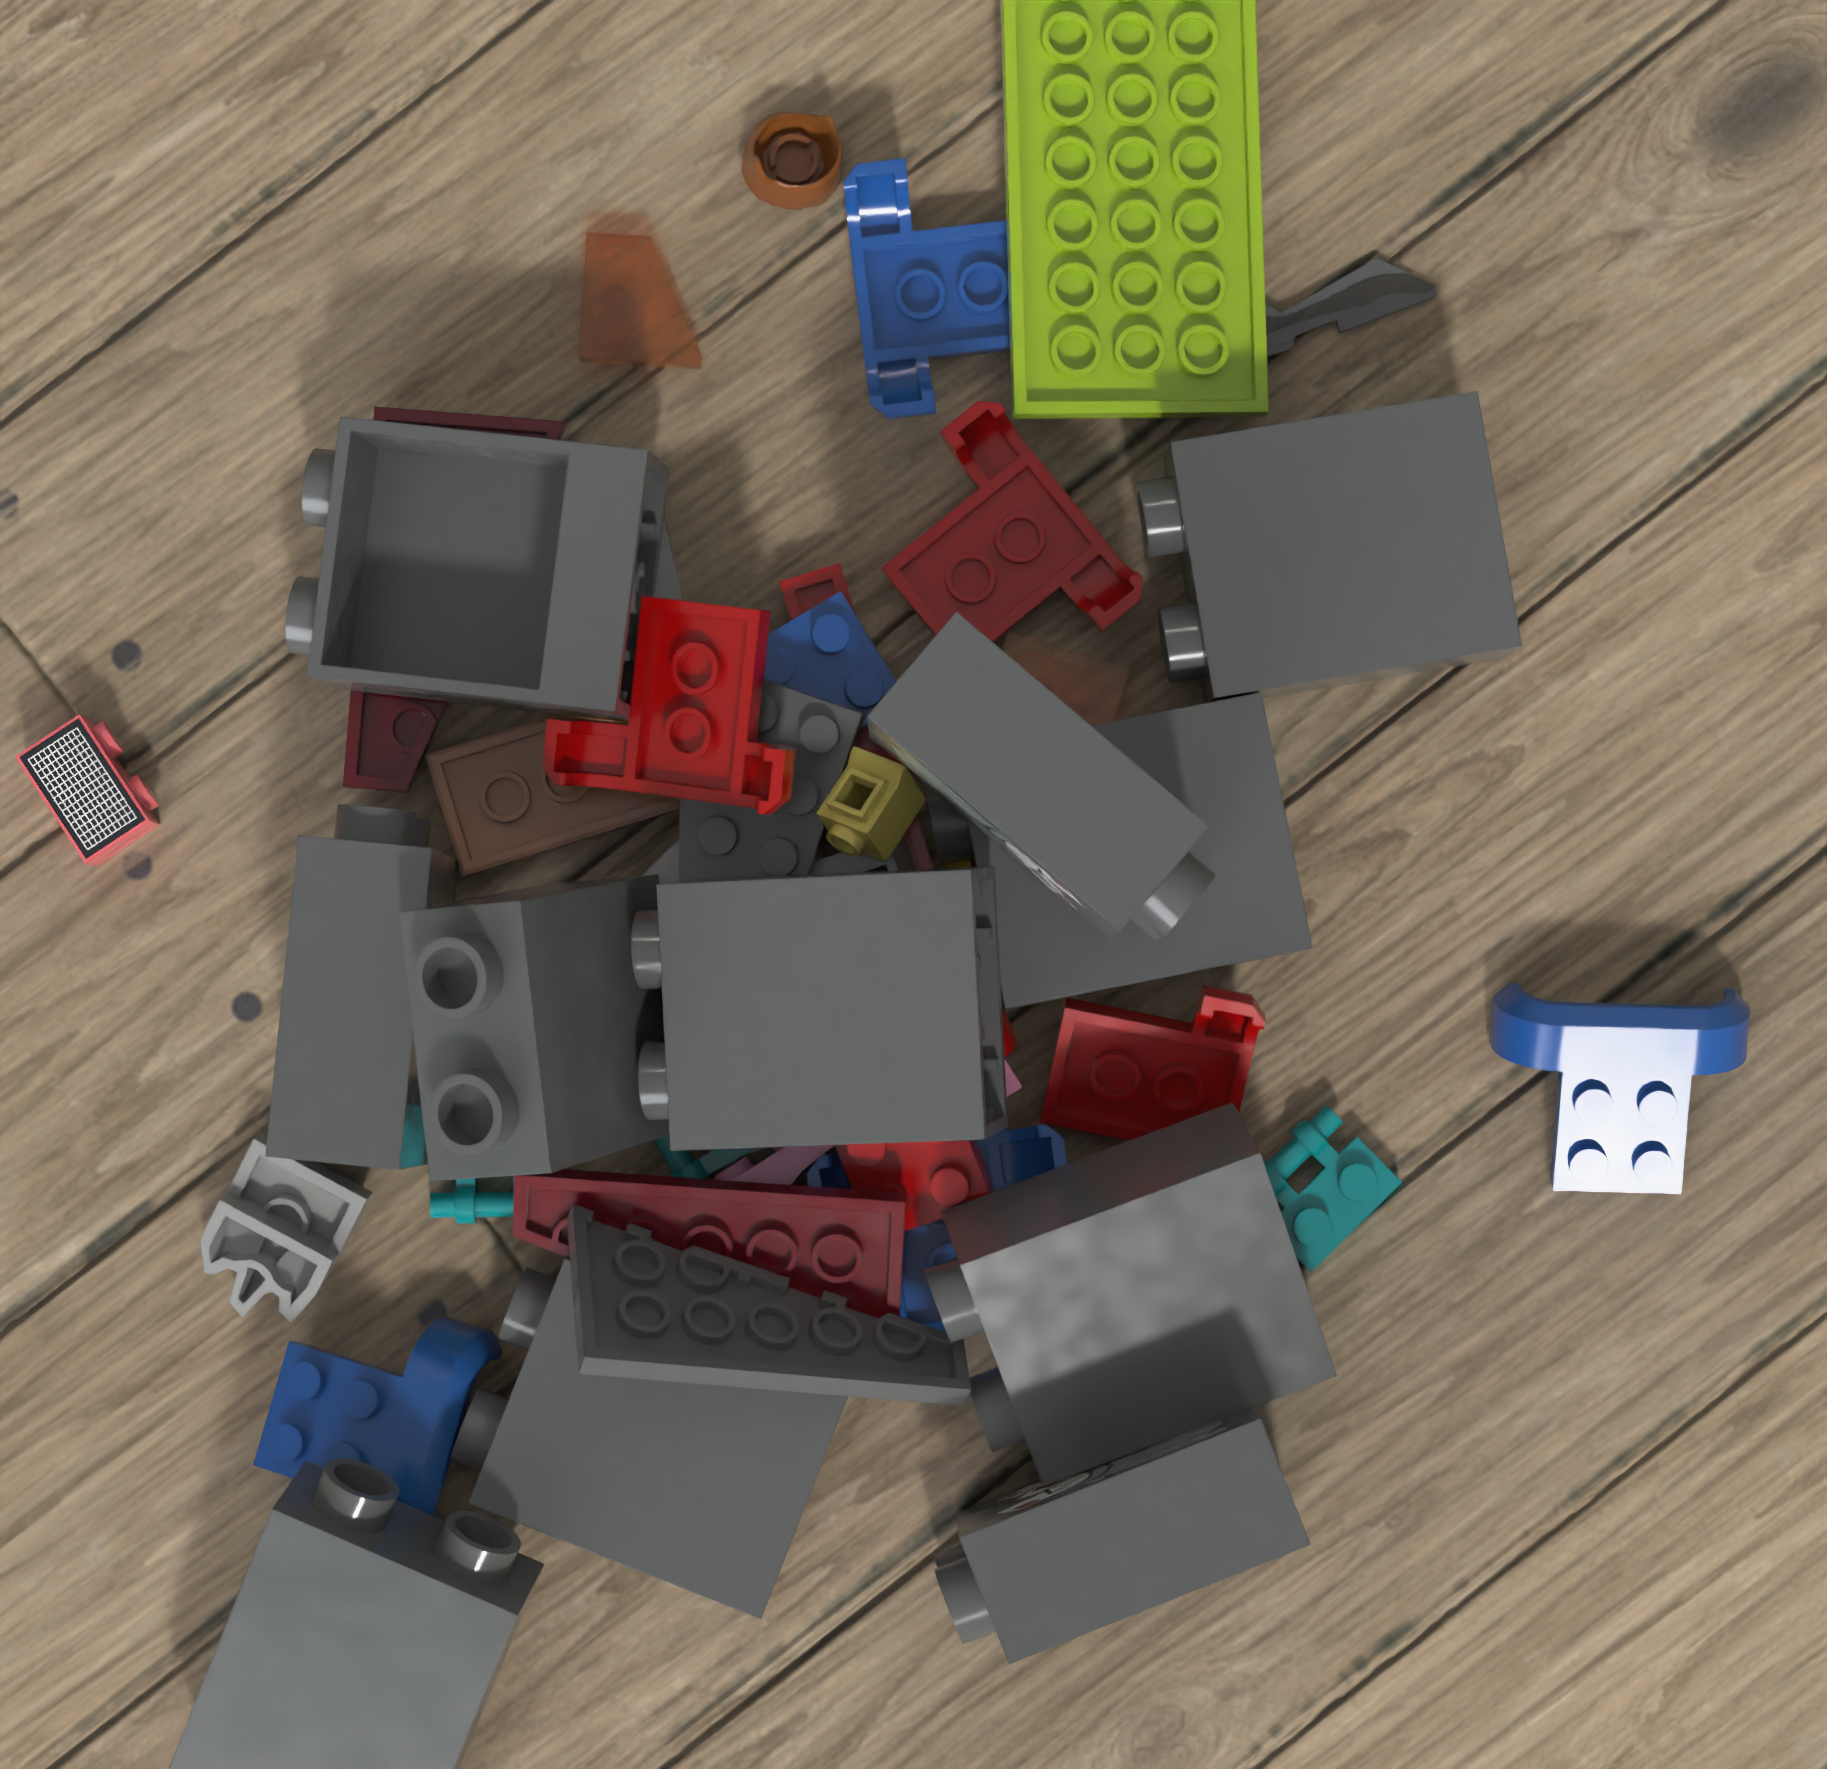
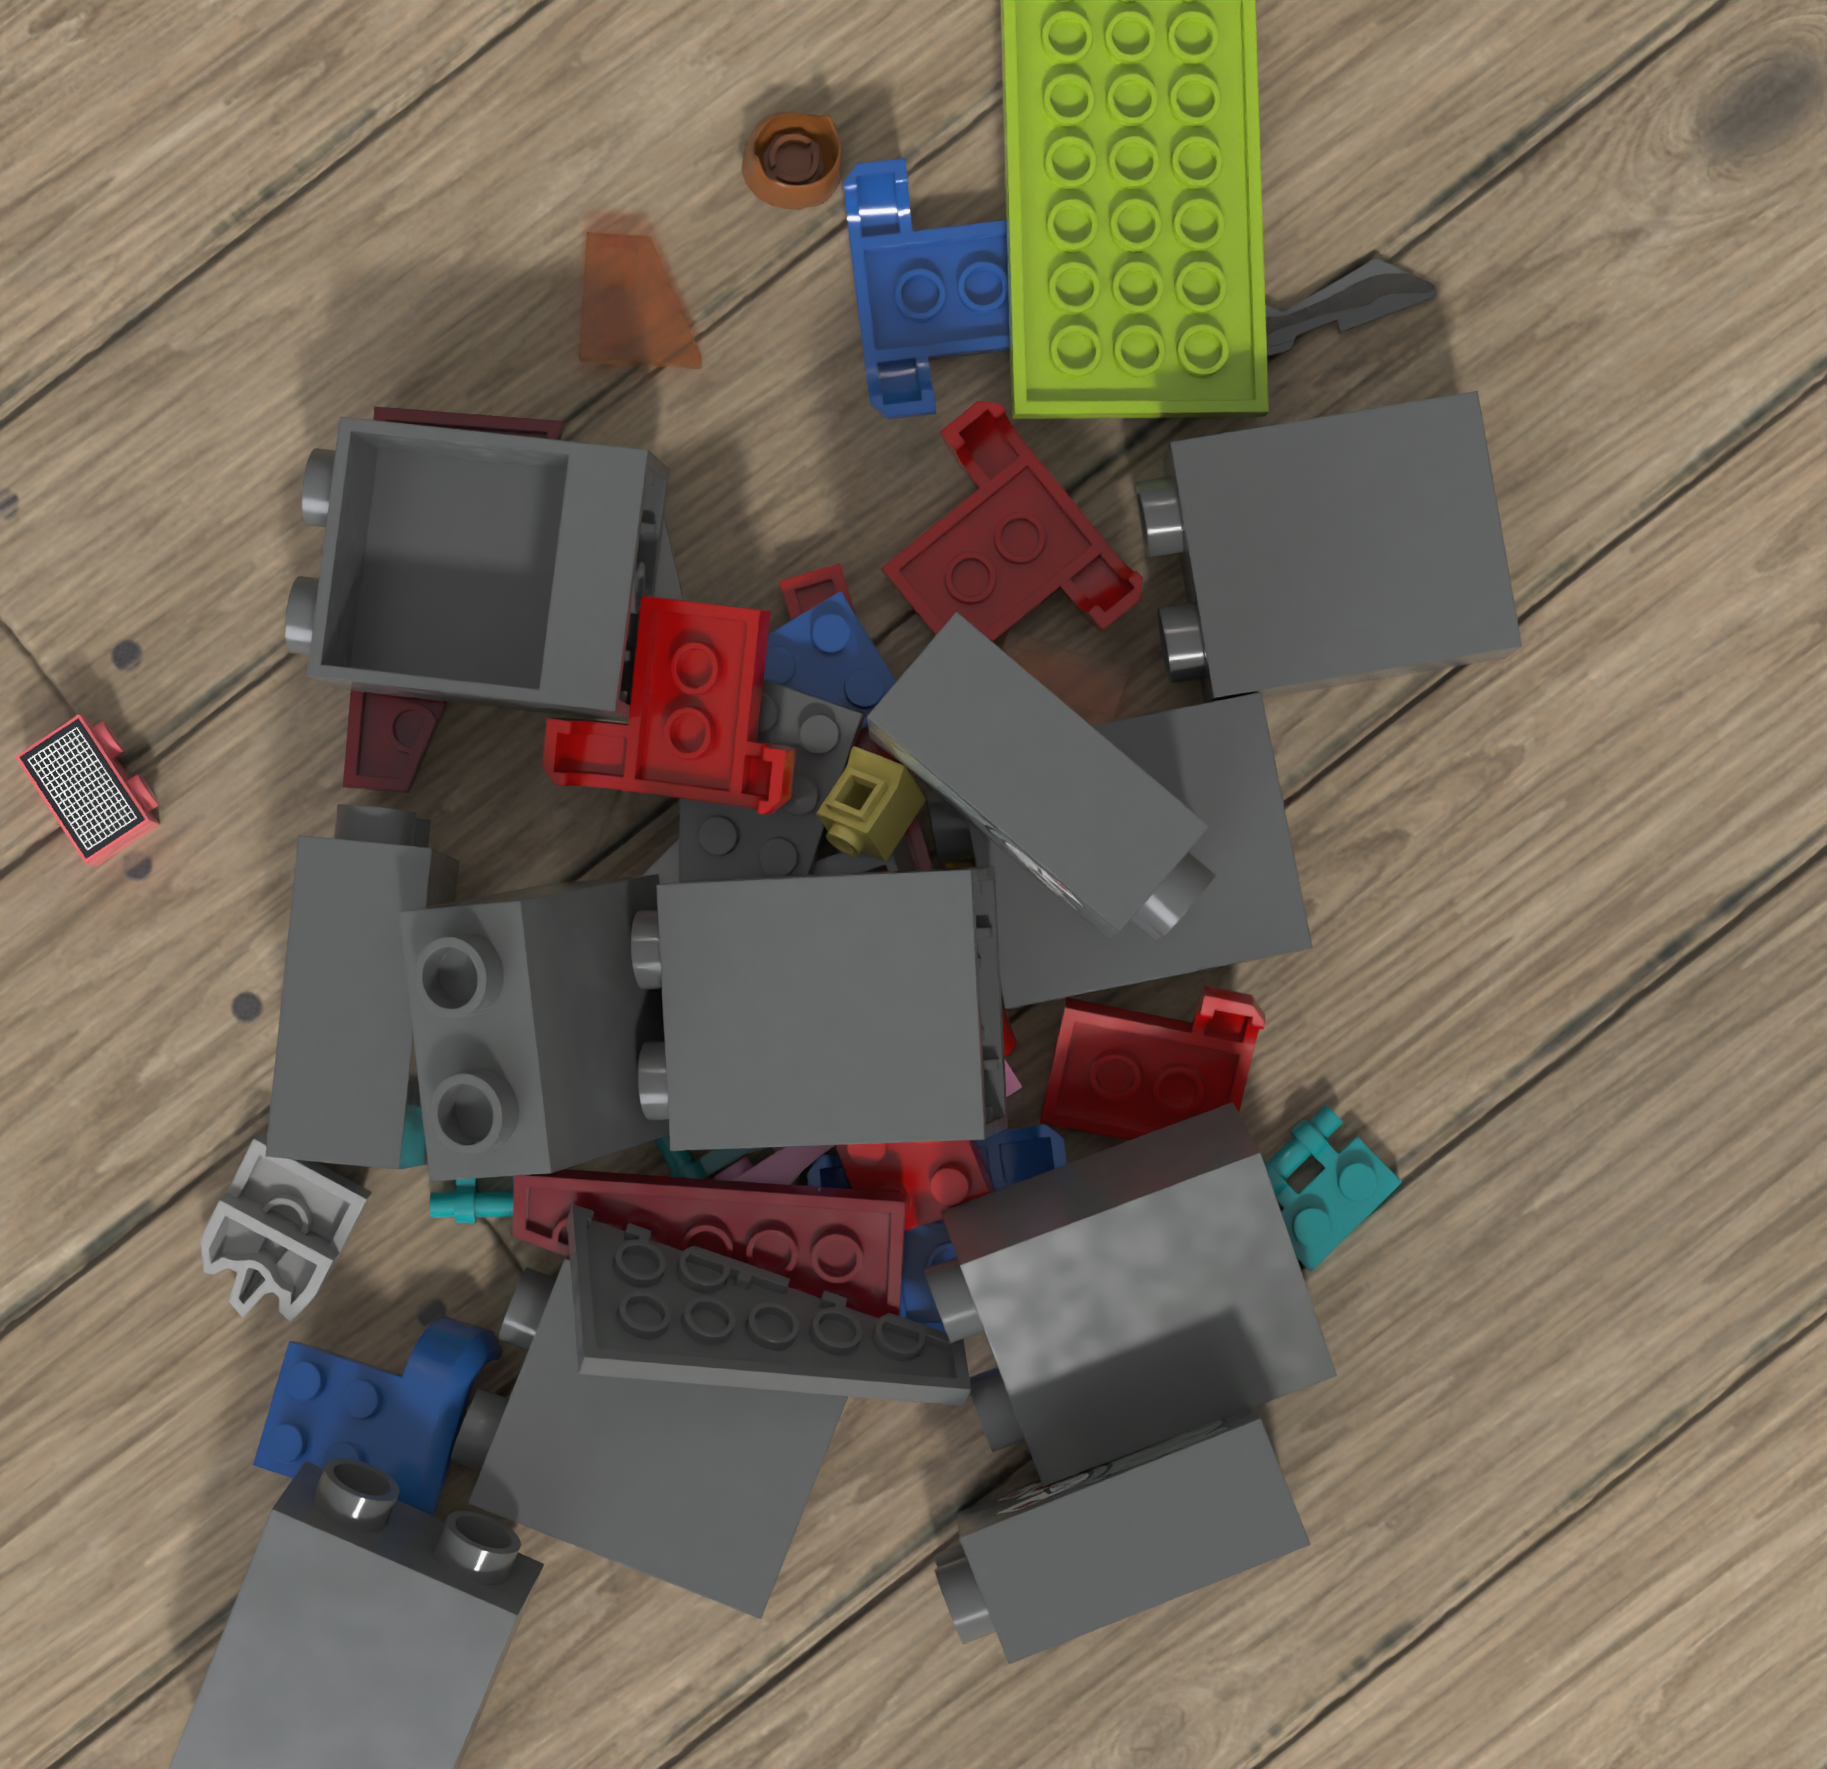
(508, 808): nougat tile -> none
(1620, 1080): piece -> none

